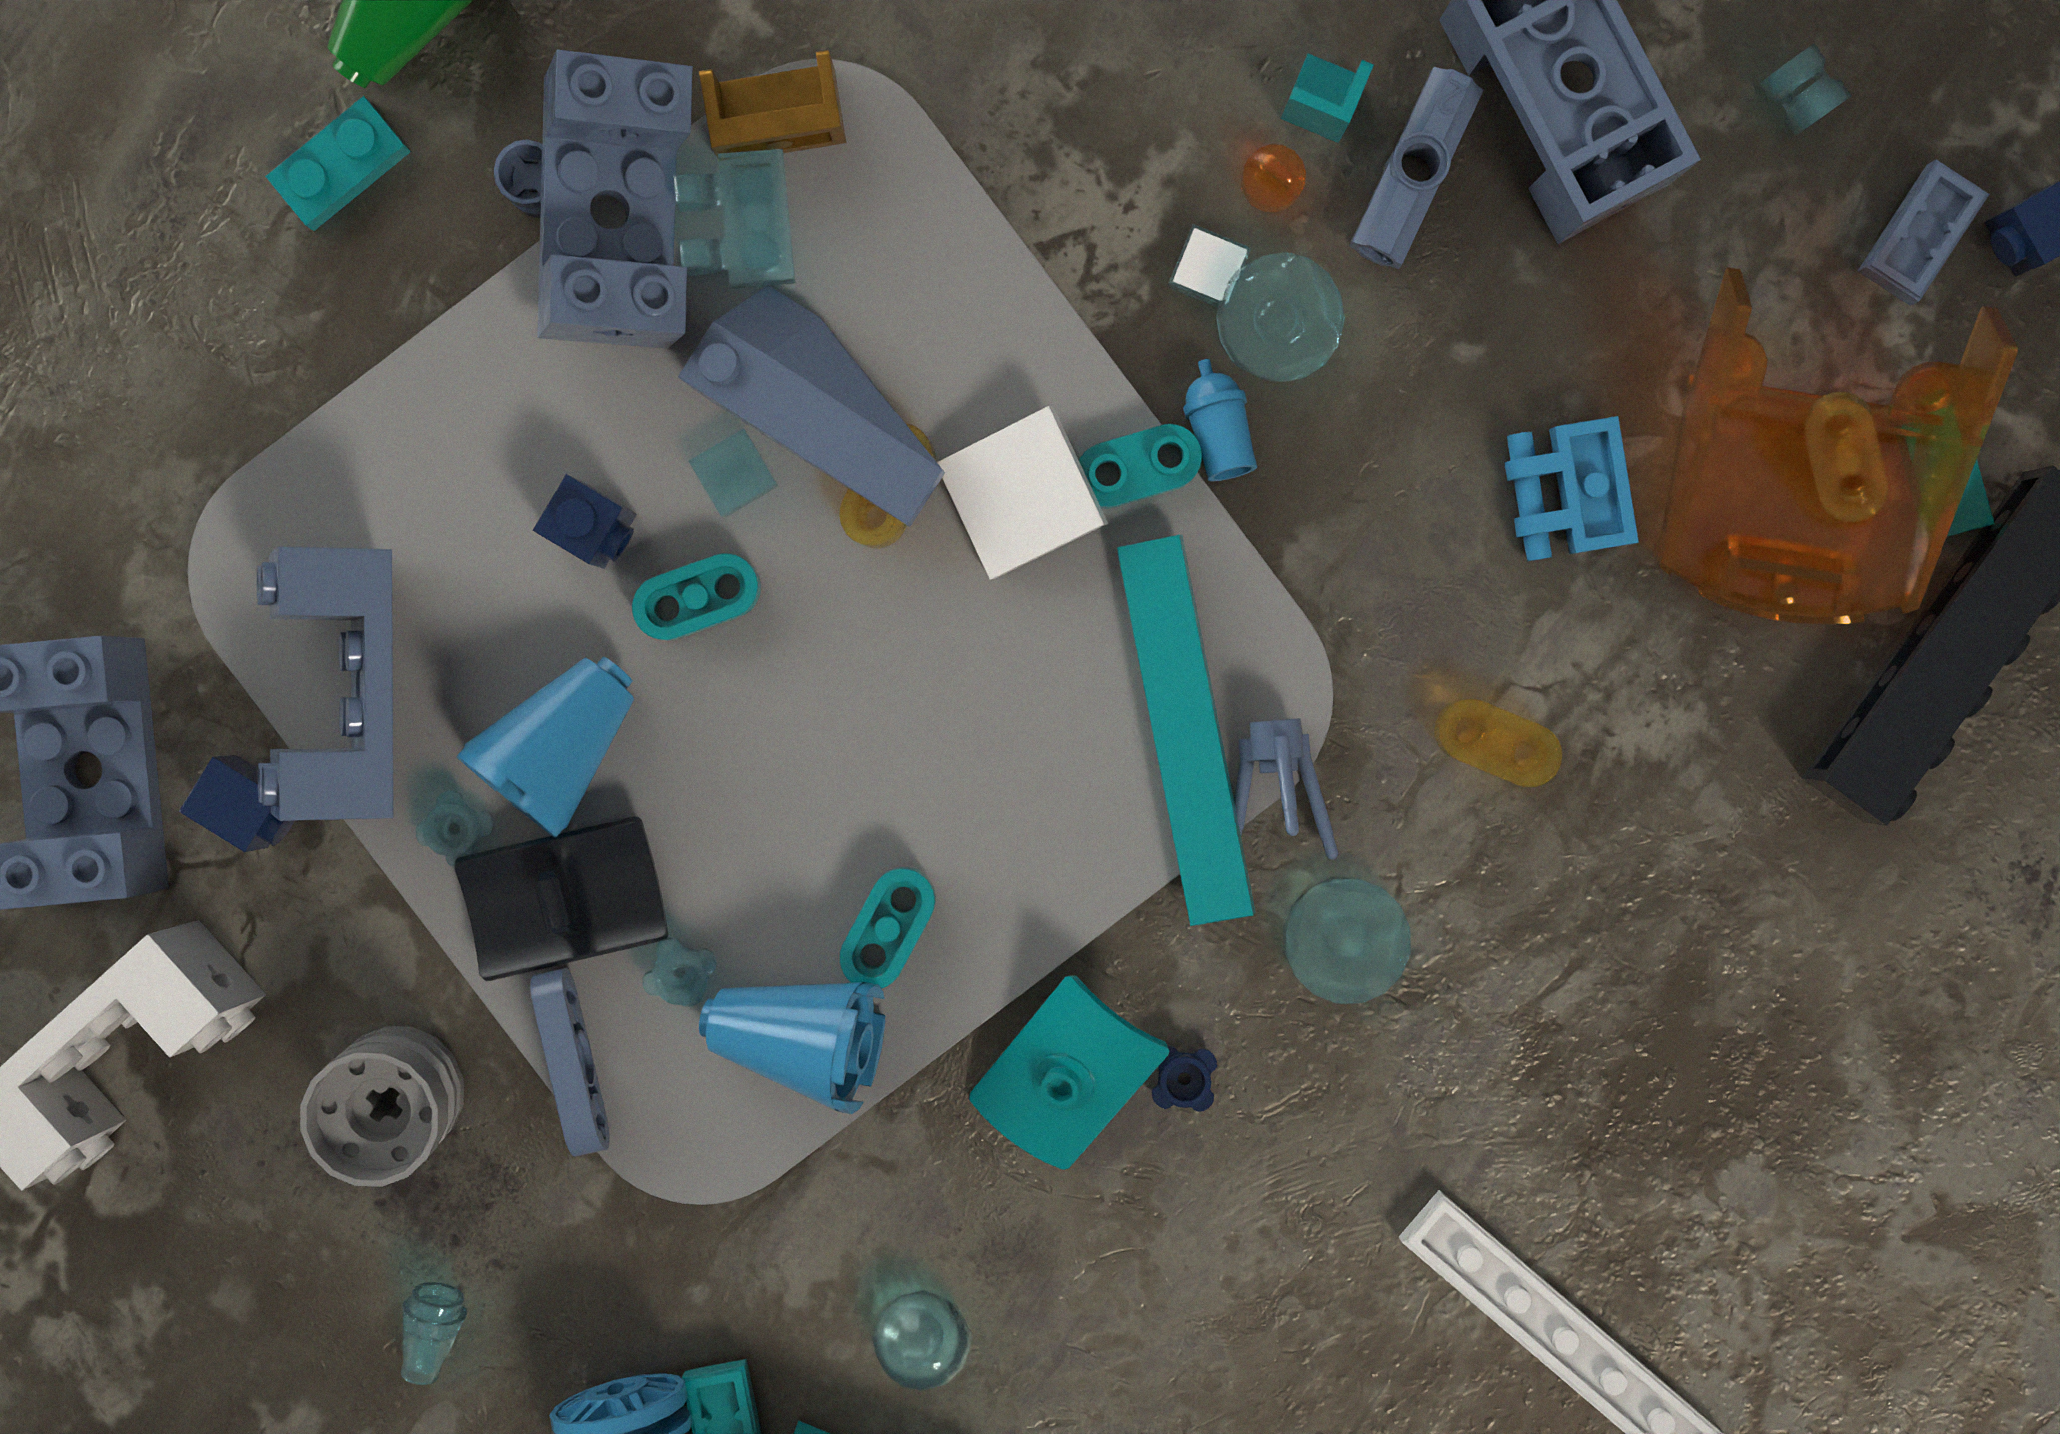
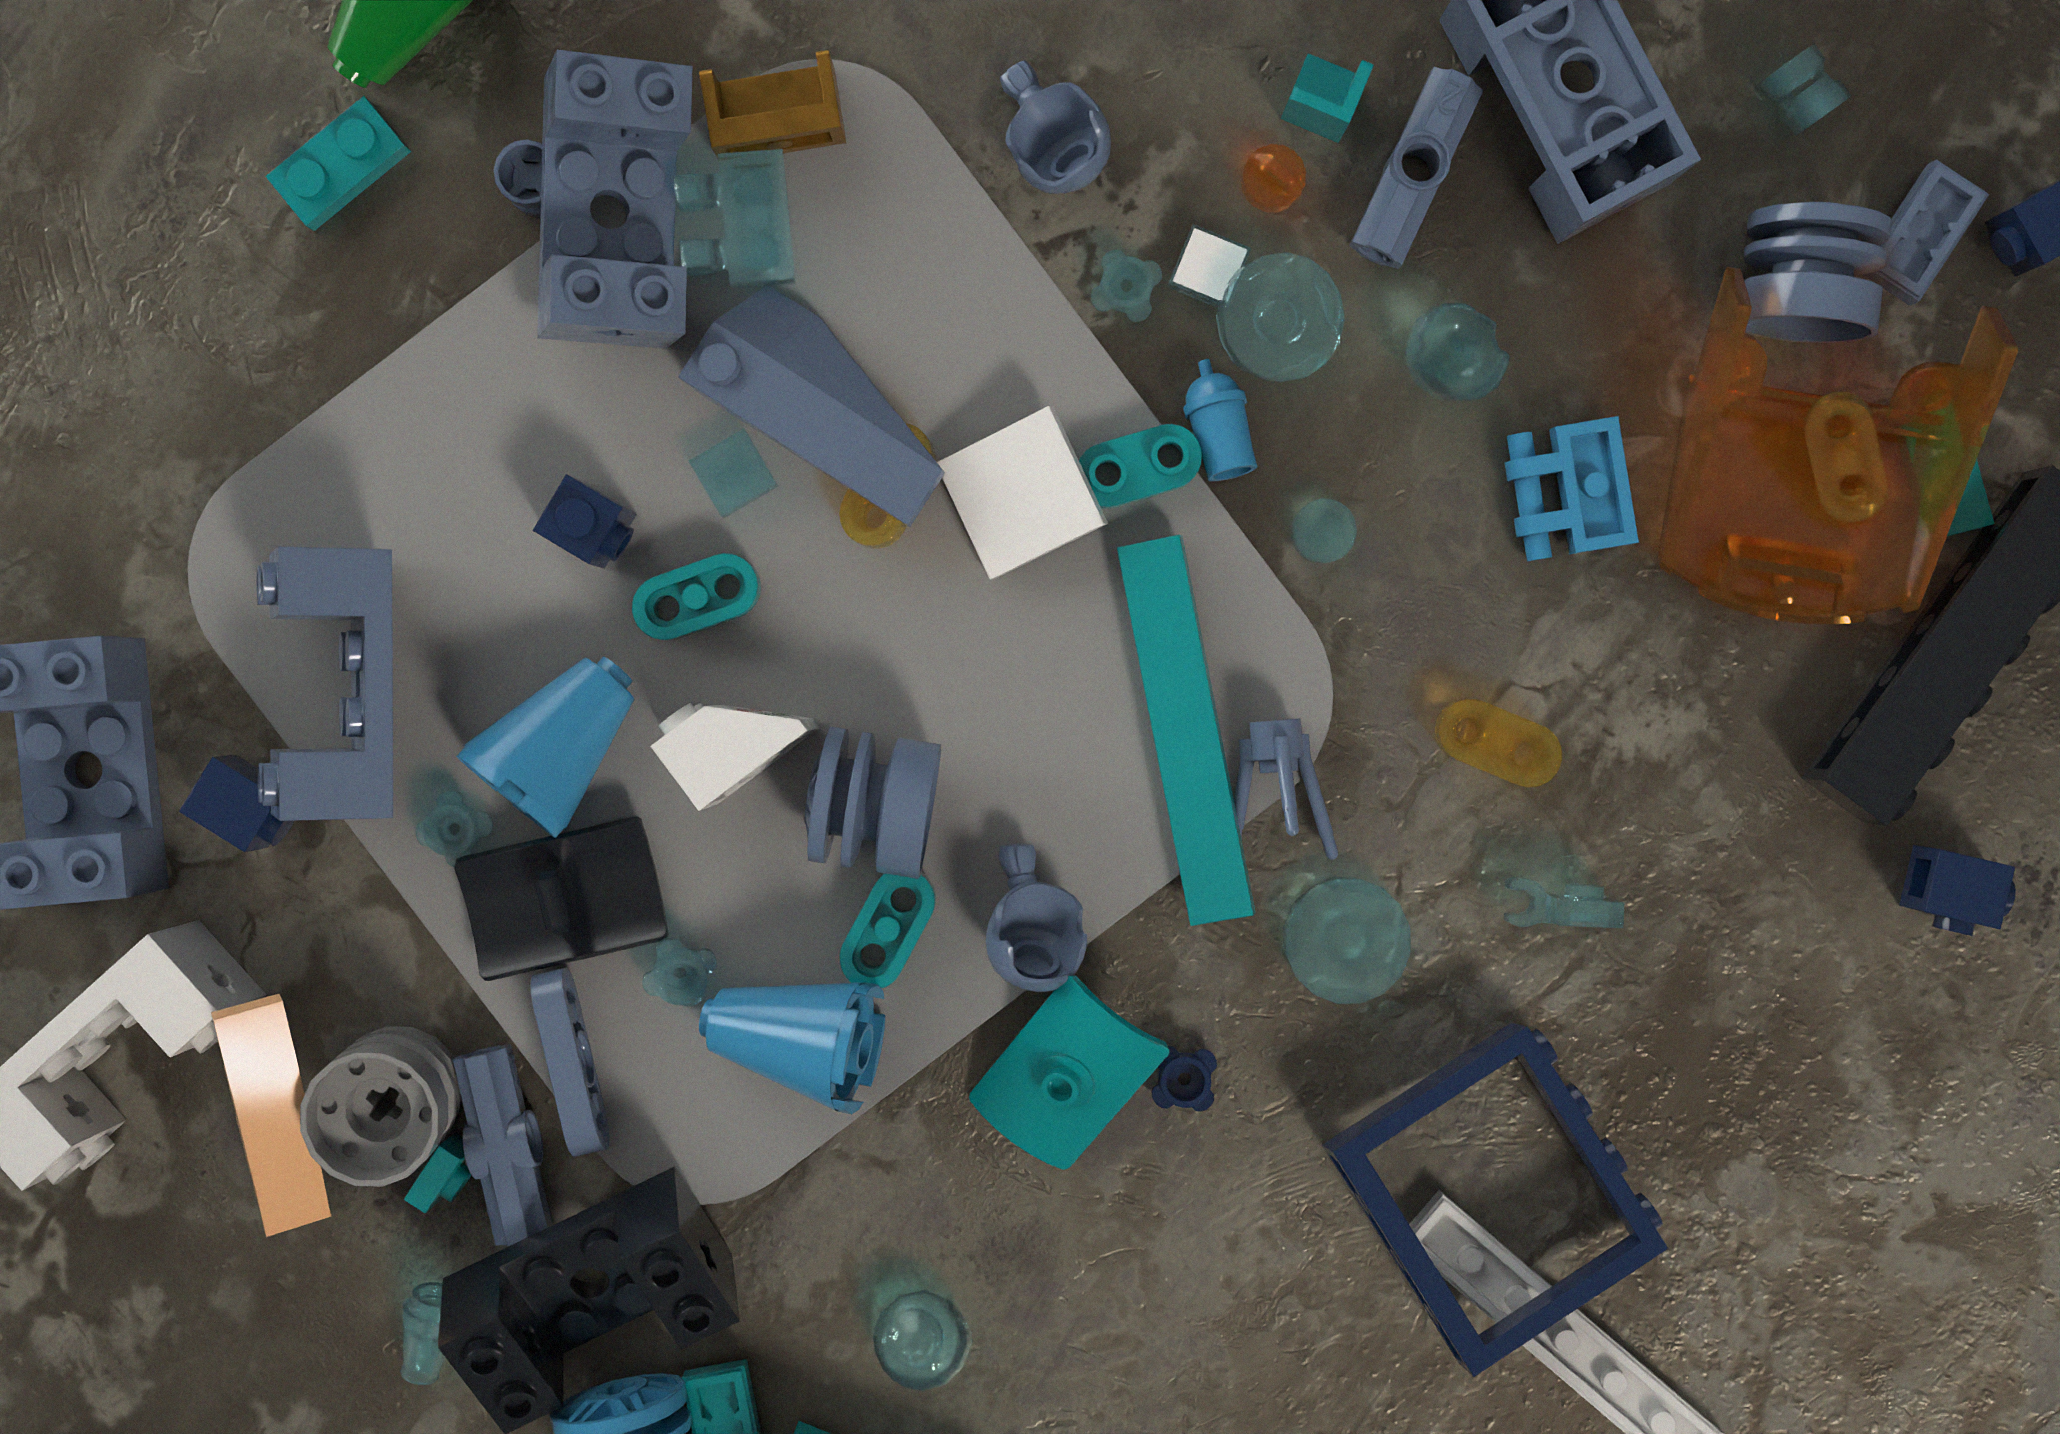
(267, 1103): none -> light nougat slope
(441, 1177): none -> teal plate
(502, 1143): none -> sand blue piece
(523, 1307): none -> black plate
(724, 747): none -> white slope
(872, 802): none -> sand blue wheel
(1035, 927): none -> sand blue hair
(1056, 134): none -> sand blue hair
(1118, 269): none -> clear light blue plate
(1323, 531): none -> clear light blue tile
(1455, 353): none -> clear light blue hair
(1579, 906): none -> clear light blue plate
(1601, 1157): none -> dark blue window
(1813, 264): none -> sand blue wheel
(1958, 889): none -> dark blue brick

